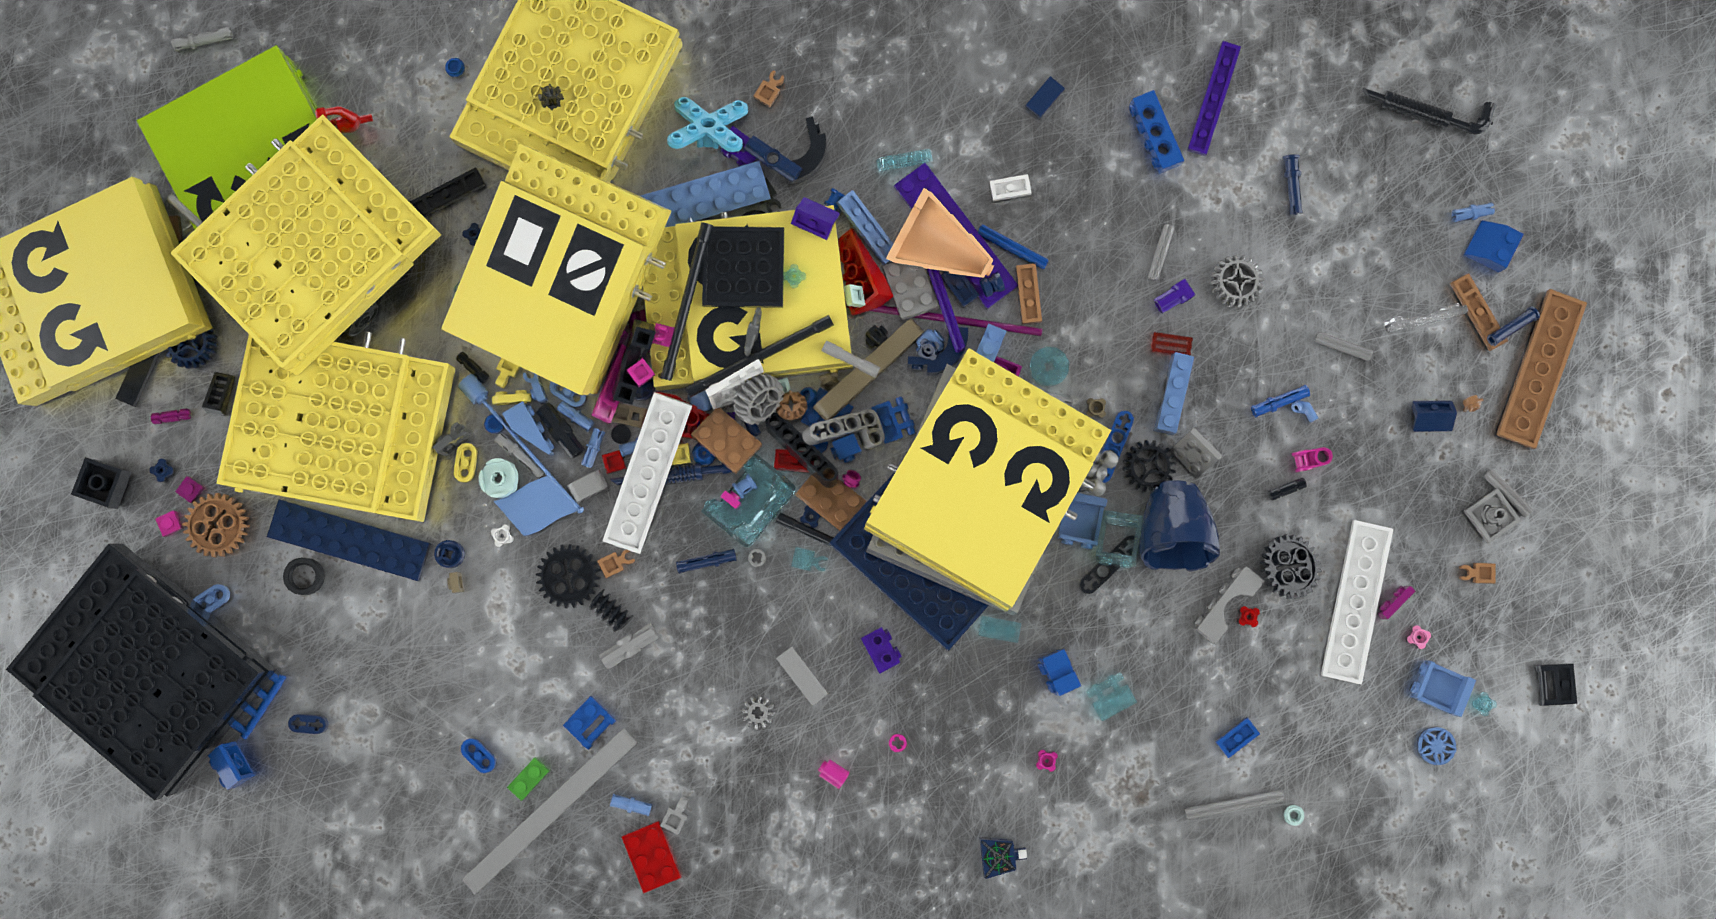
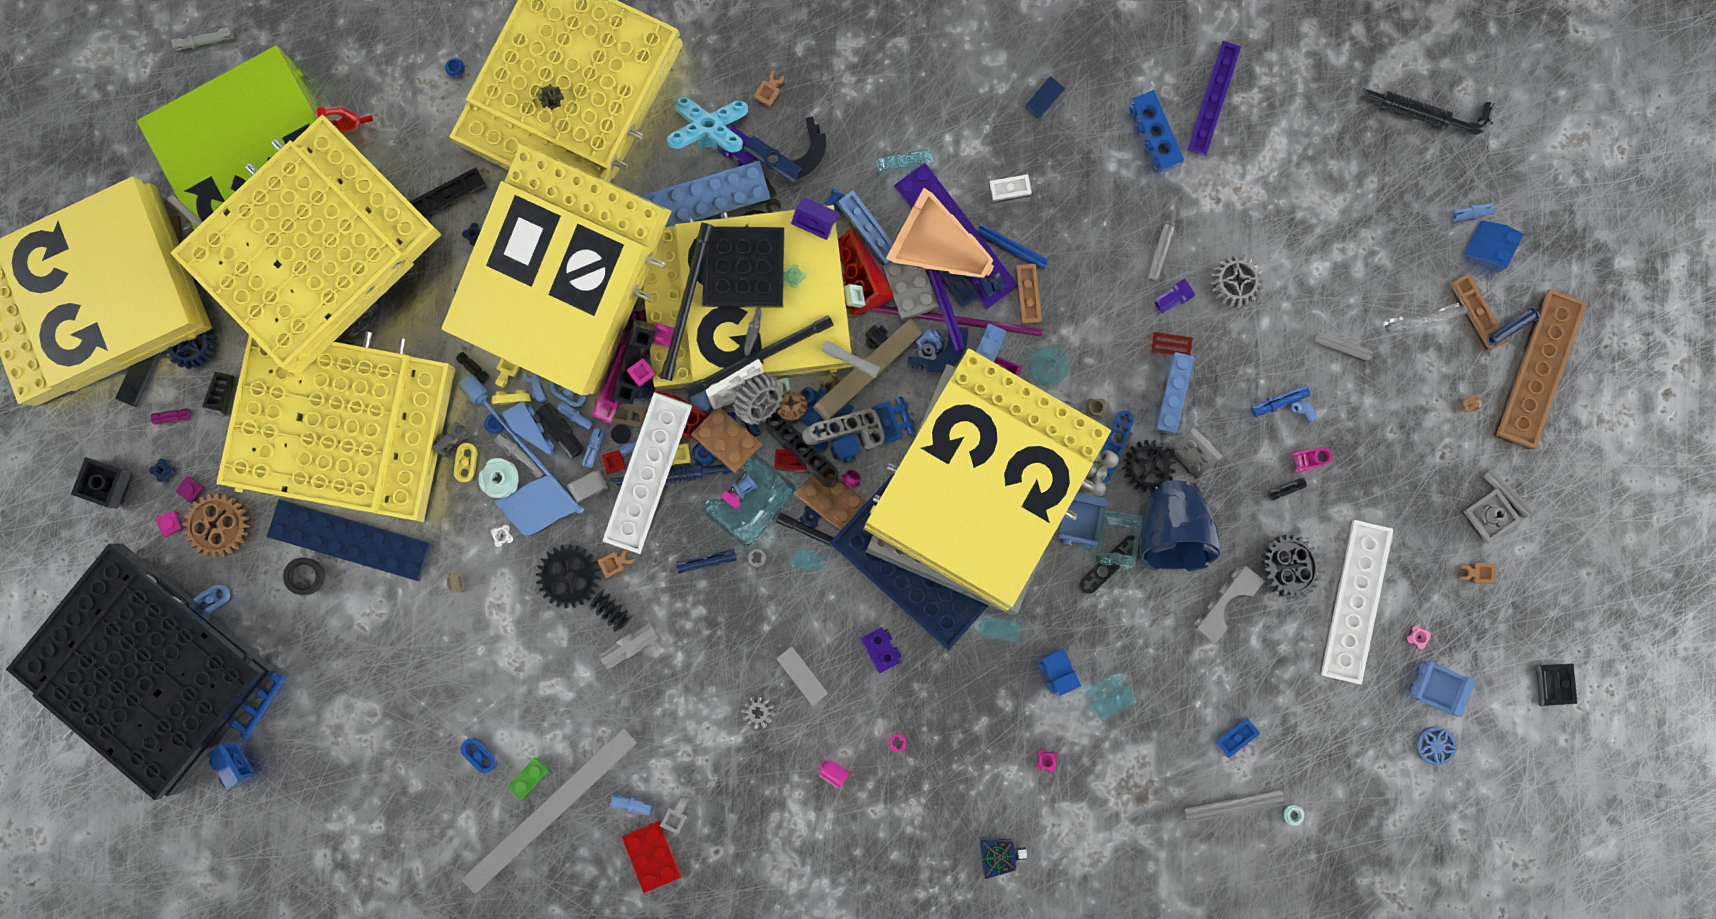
(308, 728): dark blue beam -> none
(456, 557): dark blue wheel -> none
(584, 718): blue plate -> none
(1244, 620): red plate -> none
(1292, 175): dark blue pin -> none
(1388, 607): magenta plate -> none
(1433, 416): dark blue panel -> none
(1478, 703): clear light blue plate -> none

